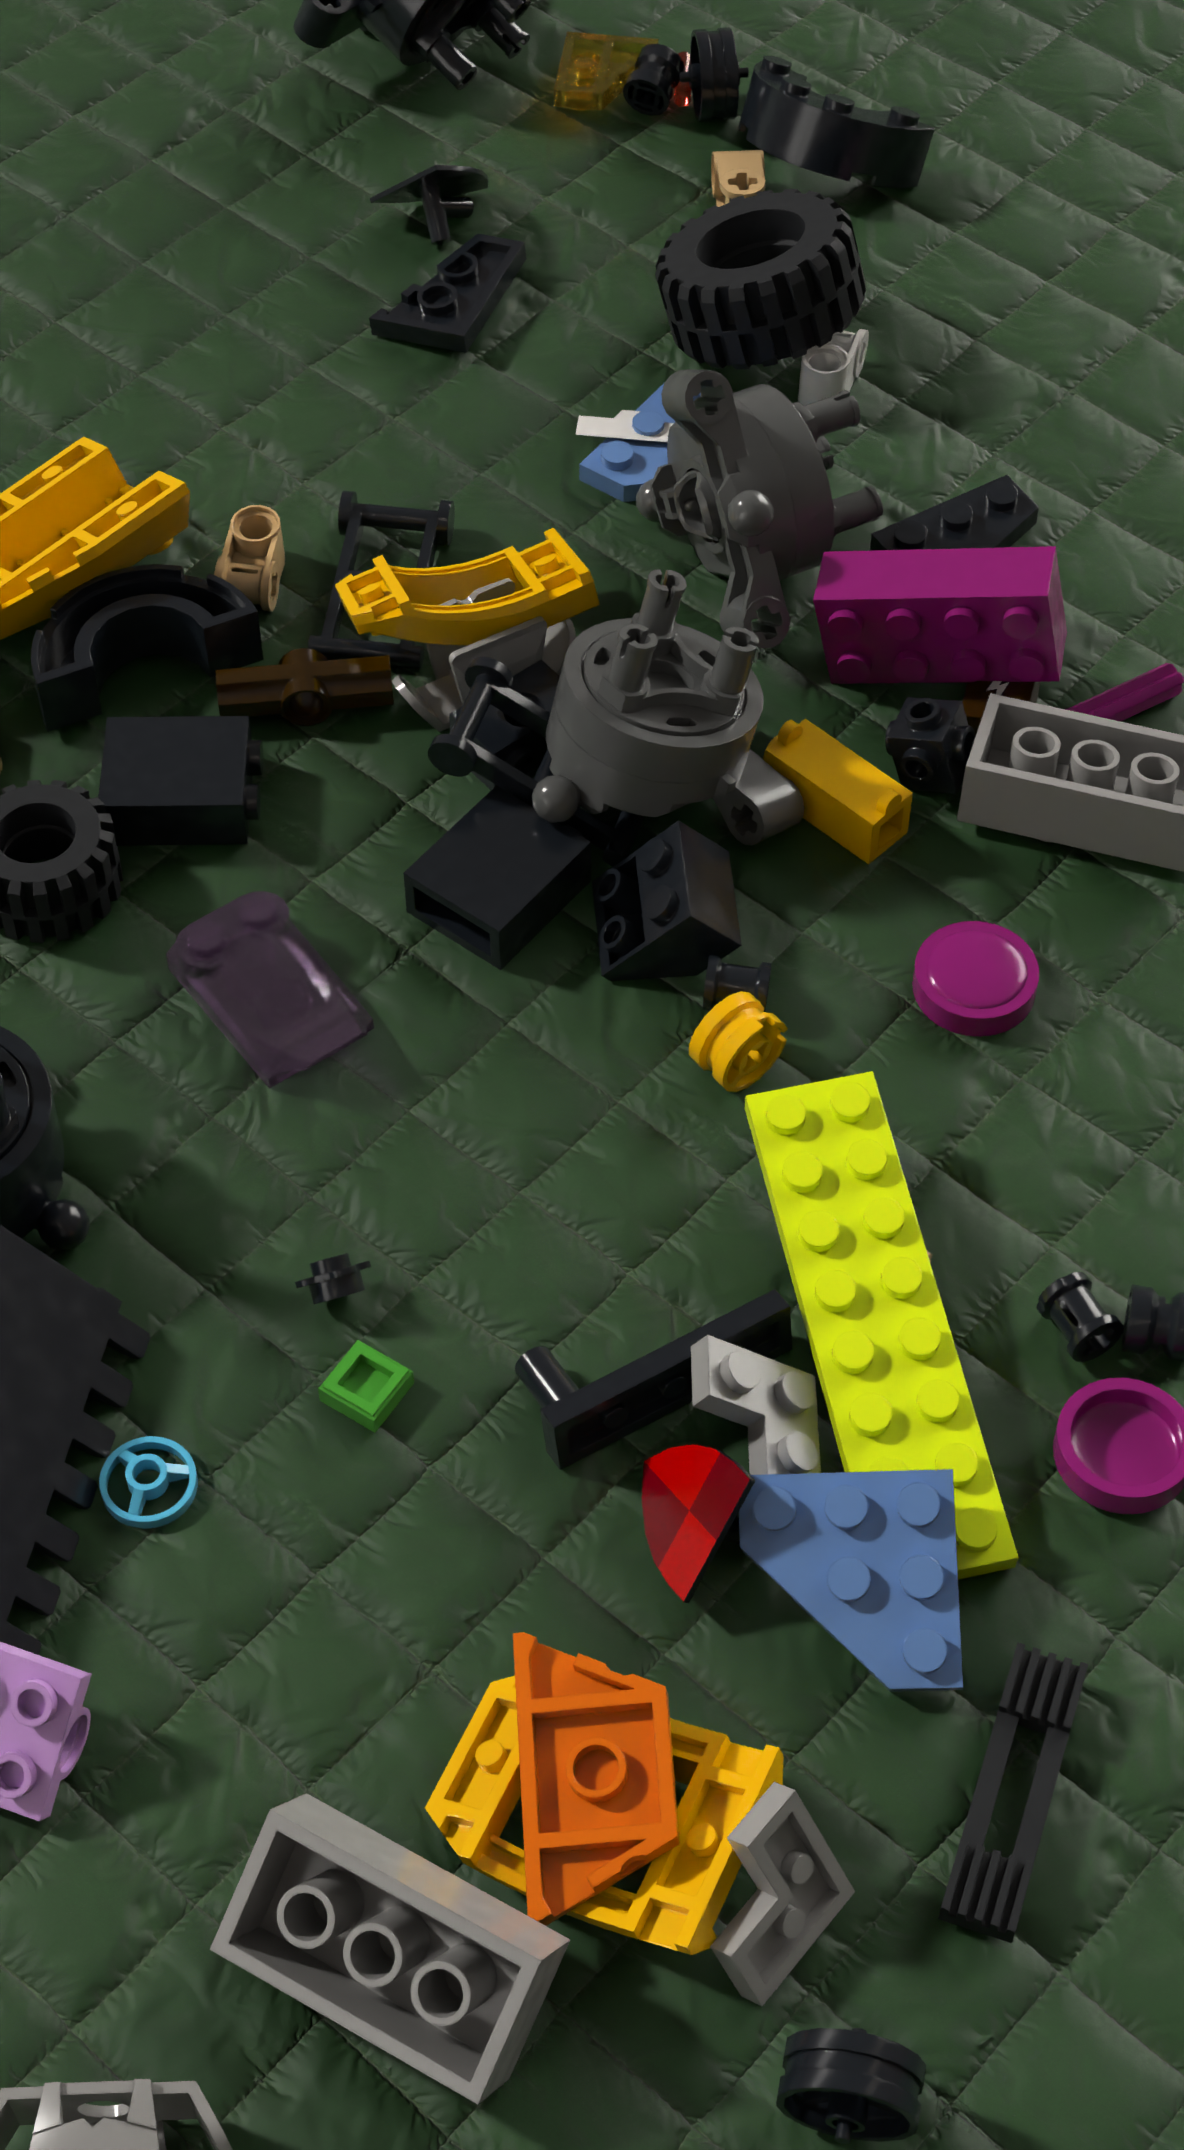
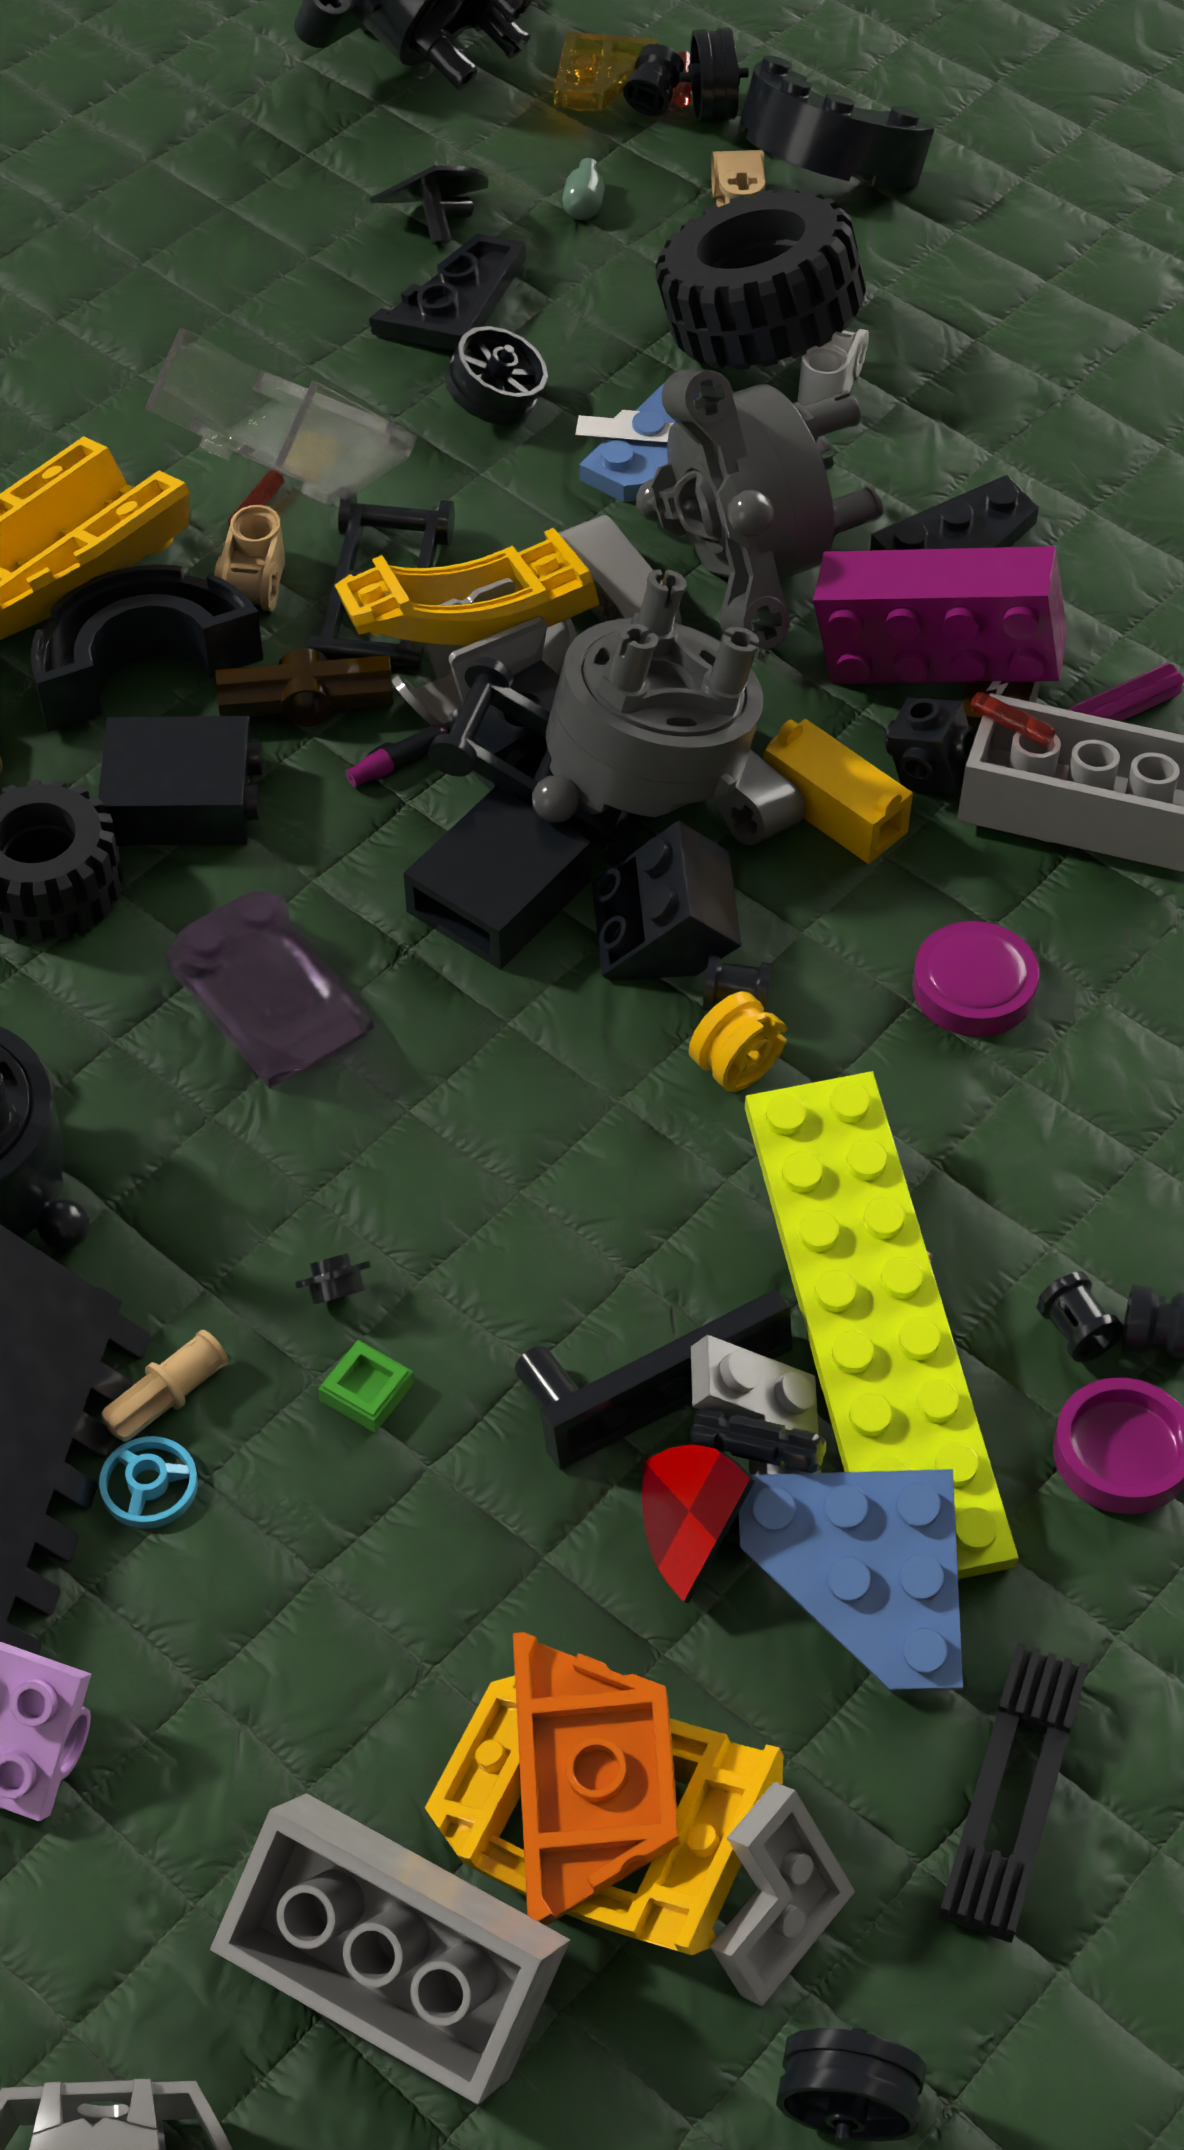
(164, 1386): none -> tan axle
(263, 491): none -> clear red piece
(286, 427): none -> clear windscreen
(390, 756): none -> piece
(493, 381): none -> black wheel
(583, 191): none -> sand green cylinder
(615, 567): none -> light grey beam
(759, 1440): none -> black axle
(1013, 718): none -> clear red piece

